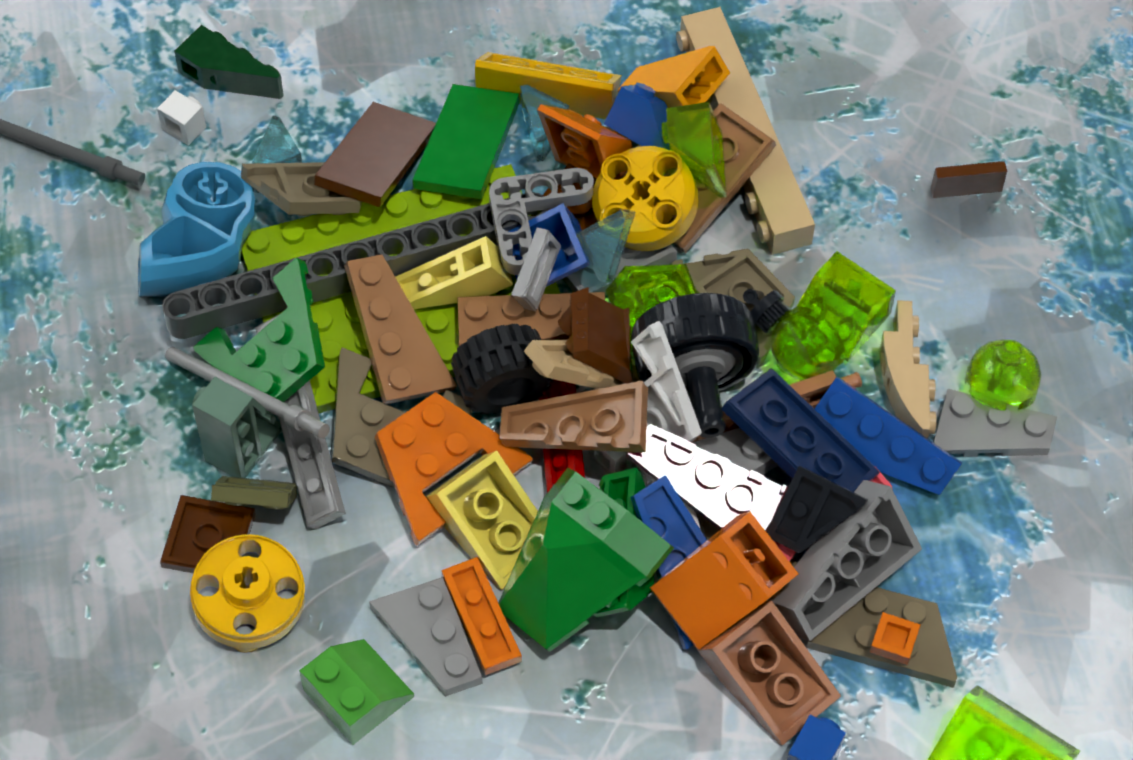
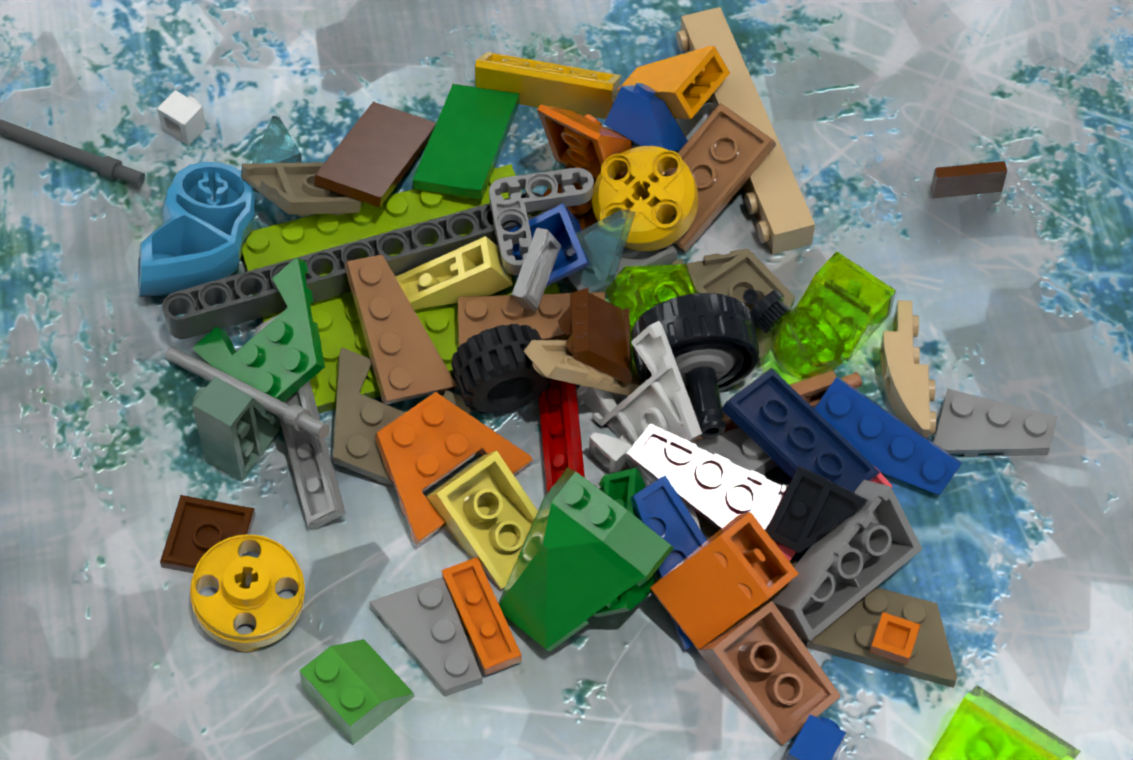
(221, 66): dark green slope -> none
(247, 491): olive plate -> none
(529, 102): clear light blue slope -> none
(587, 420): medium nougat wing -> none
(699, 142): clear neon green slope -> none
(1004, 375): clear neon green cylinder -> none

